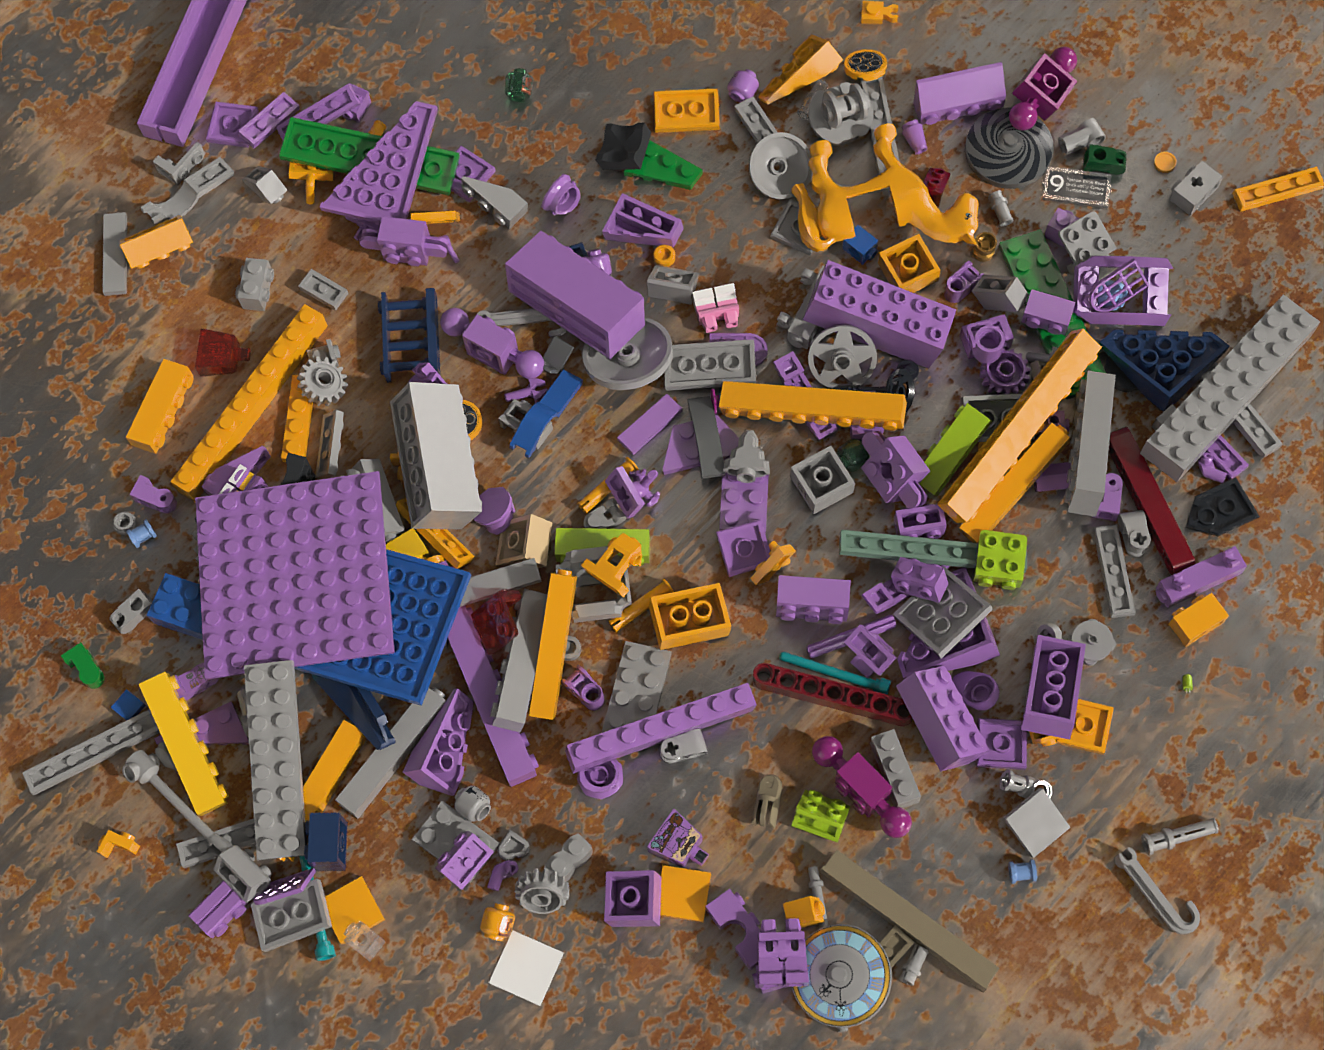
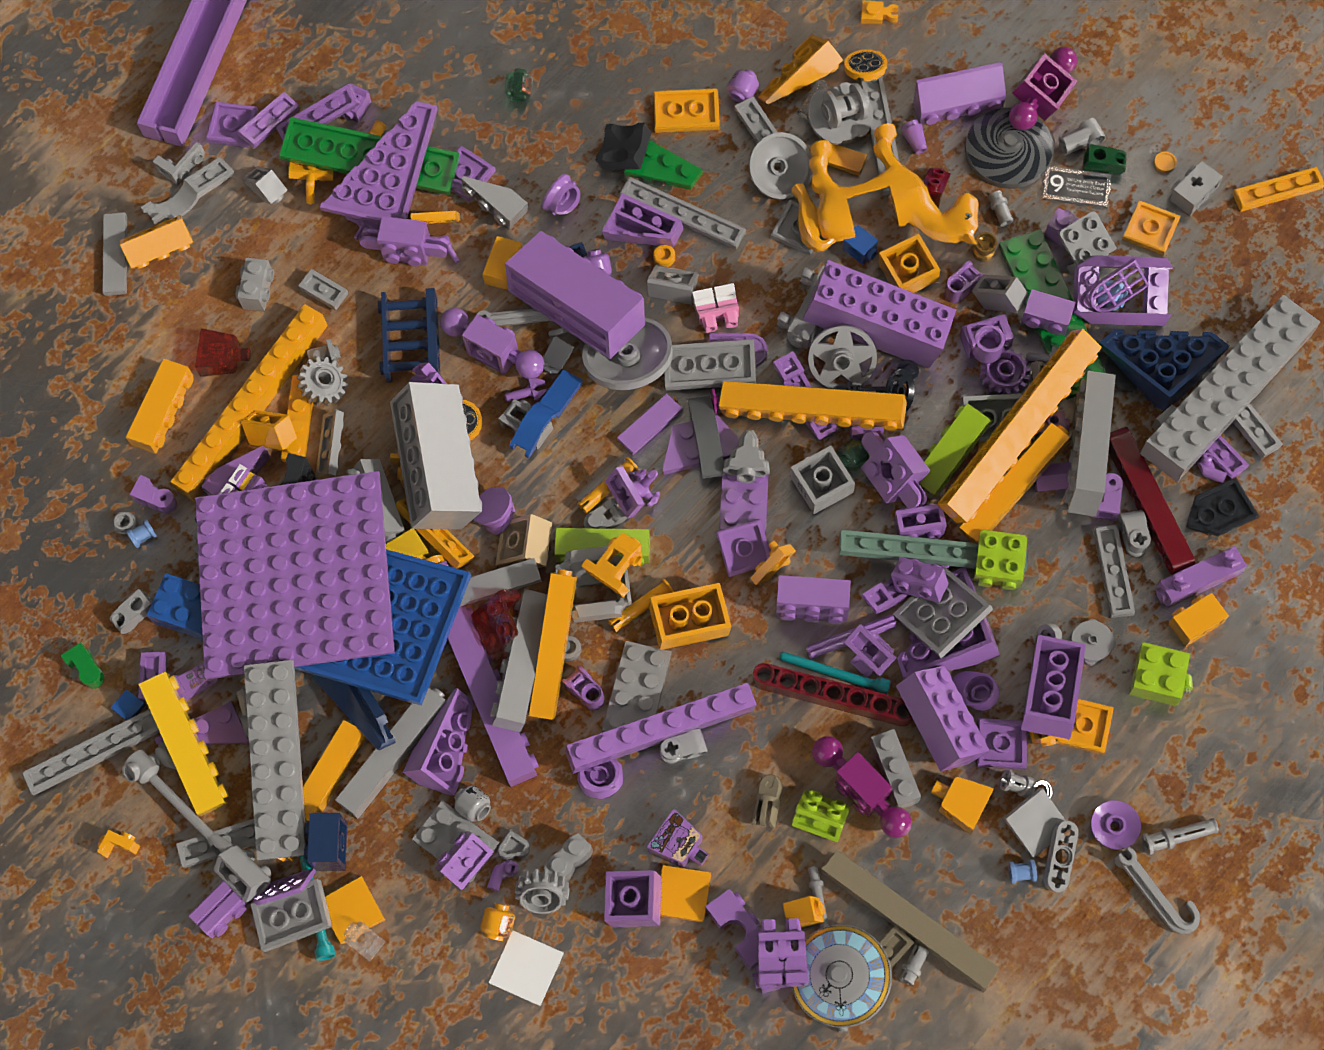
(151, 665): none -> medium lavender plate
(269, 430): none -> light orange brick
(495, 271): none -> light orange brick
(690, 215): none -> light grey tile
(846, 159): none -> light orange tile
(962, 801): none -> light orange torso
(1057, 837): none -> light grey beam
(1123, 816): none -> medium lavender dish
(1151, 227): none -> light orange tile
(1159, 674): none -> lime brick

